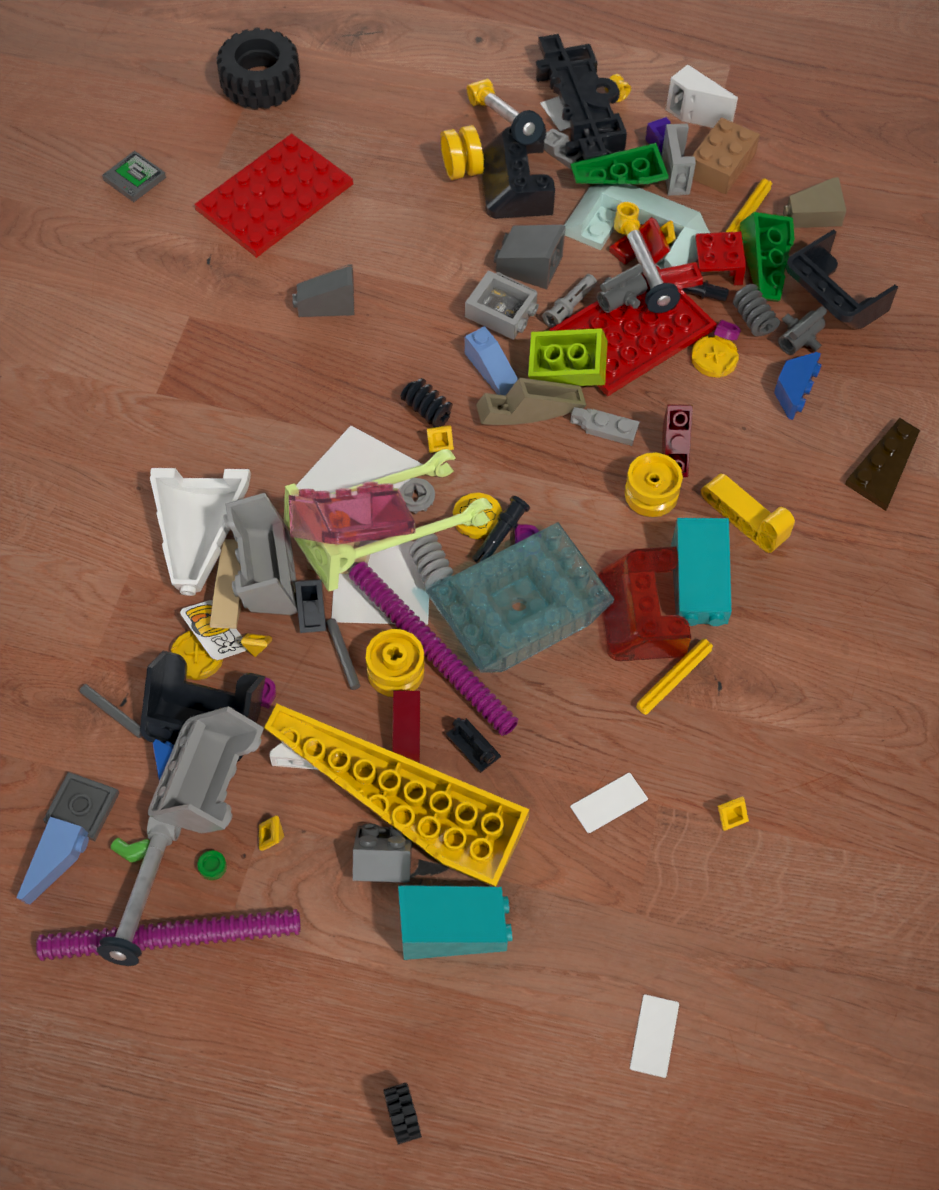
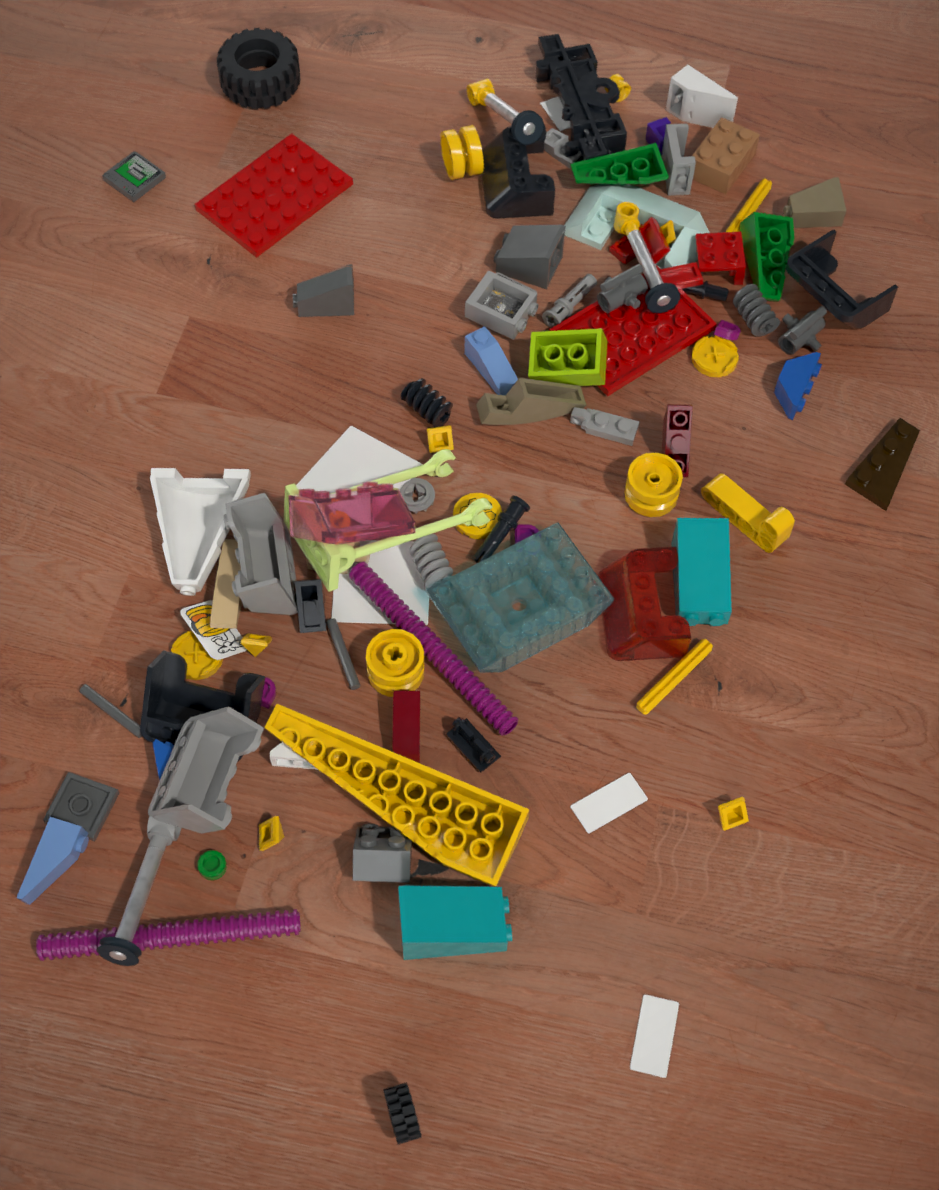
(132, 852): bright green arm -> none

